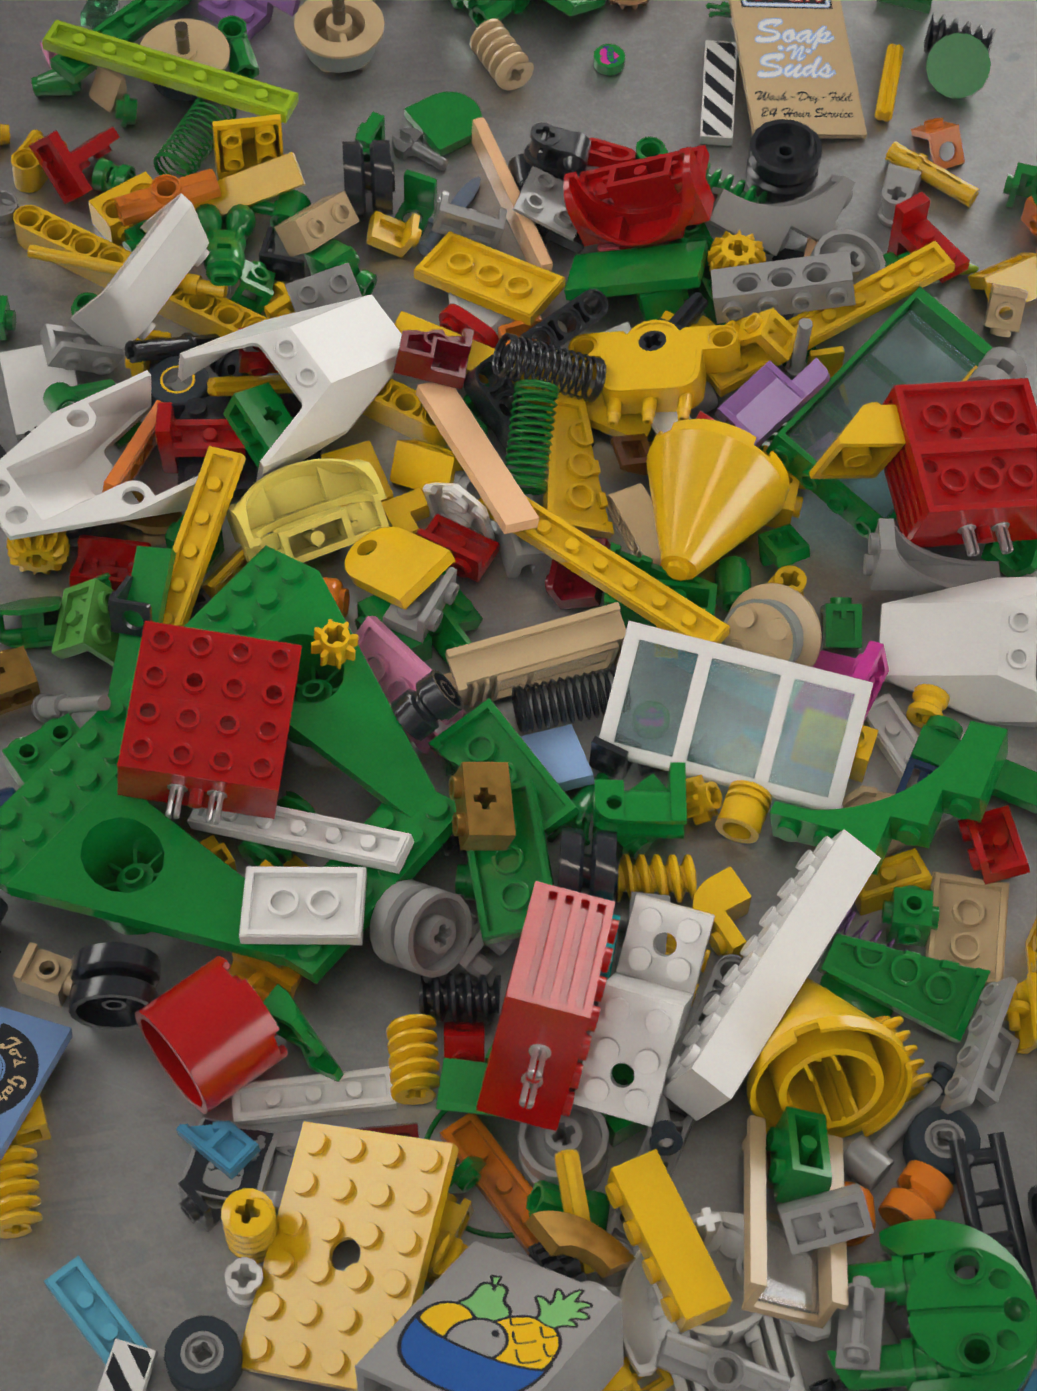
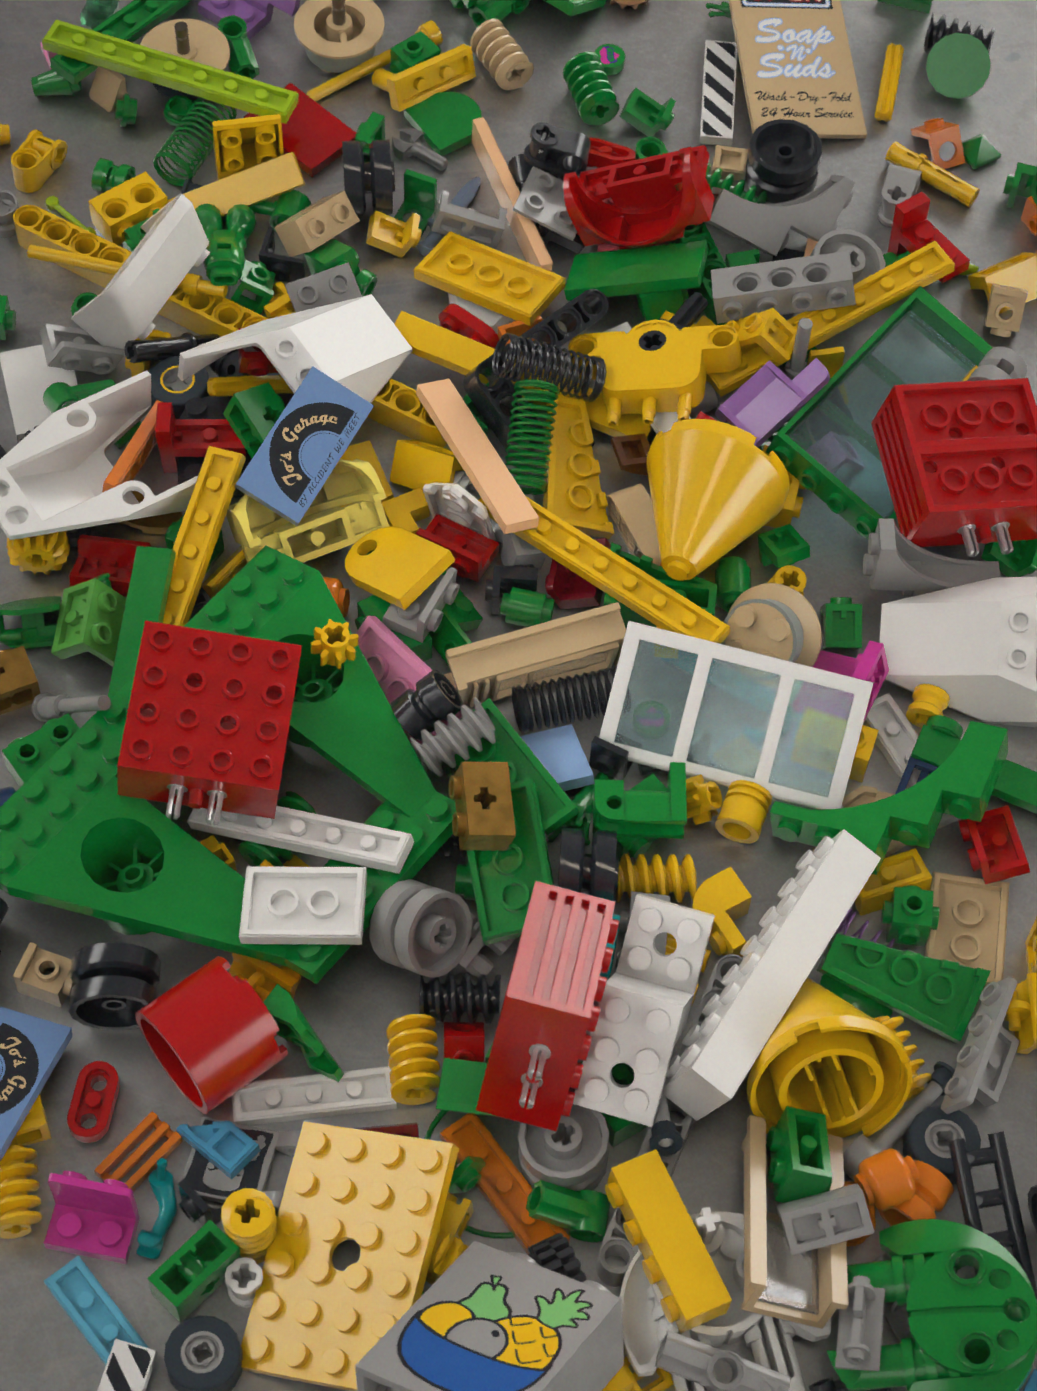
(52, 203): none -> lime hinge
(66, 166): red bracket -> none
(92, 1217): none -> dark pink bracket
(93, 1104): none -> red plate
(119, 605): black bracket -> none
(146, 202): orange piece -> none
(162, 1129): none -> orange tile
(163, 1188): none -> teal piece
(176, 109): none -> green plate
(193, 1271): none -> green brick
(304, 446): none -> medium blue tile
(313, 134): none -> red tile
(412, 52): none -> green brick
(426, 77): none -> yellow piece
(429, 28): none -> yellow piece
(434, 356): dark red slope -> none
(455, 738): none -> light grey piece
(507, 577): none -> black bracket
(526, 607): none -> green brick
(572, 1188): yellow axle -> none
(579, 1238): pearl gold tile -> none
(590, 89): none -> green piece
(646, 113): none -> green bracket
(731, 160): none -> tan tile
(735, 251): yellow gear -> none
(863, 445): yellow slope -> none
(887, 1179): none -> orange head
(979, 151): none -> green slope

